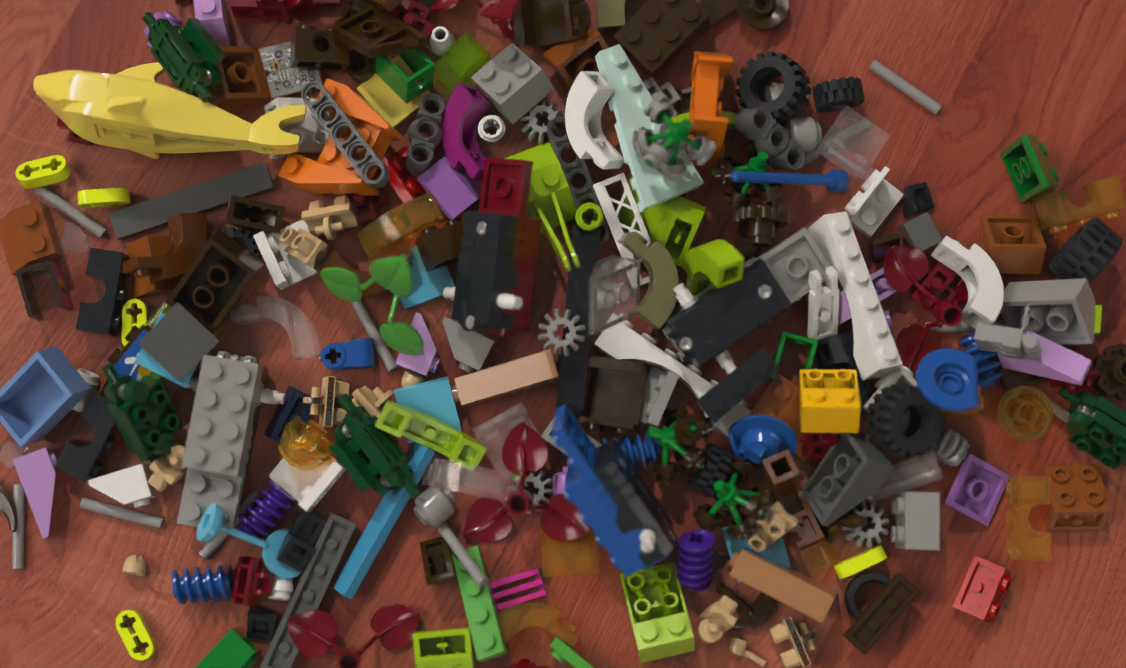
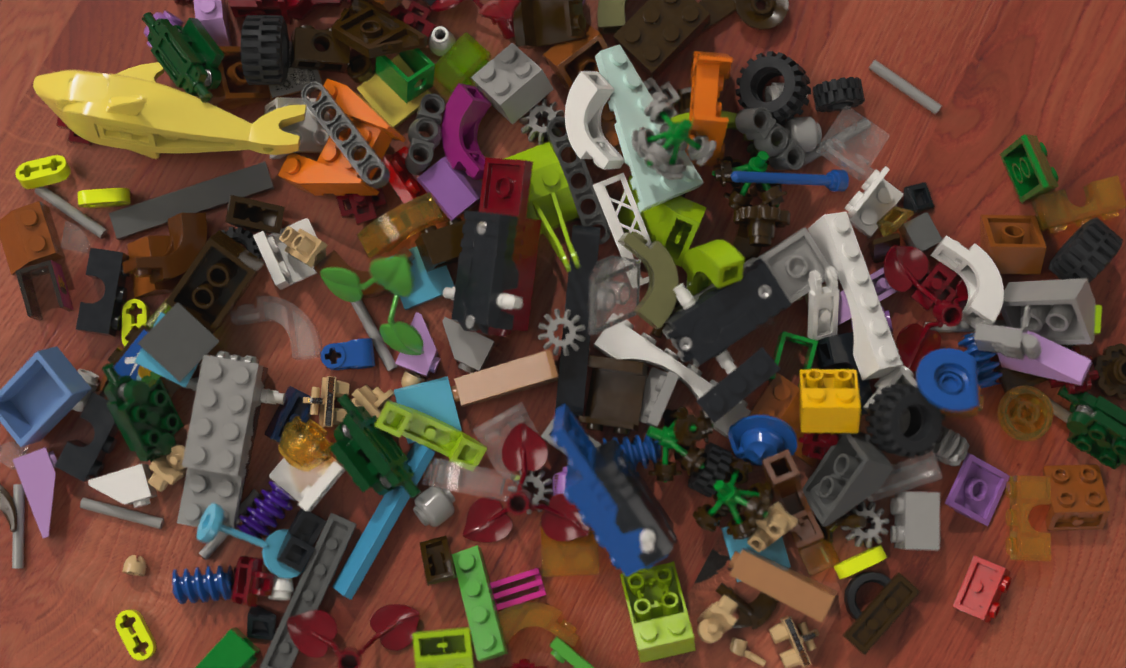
(265, 50): none -> black tyre
(331, 218): tan hips -> none
(462, 554): light grey bar -> none
(490, 123): white cone -> none
(596, 216): lime cone -> none
(695, 559): dark purple piece -> none
(893, 220): none -> clear yellow slope

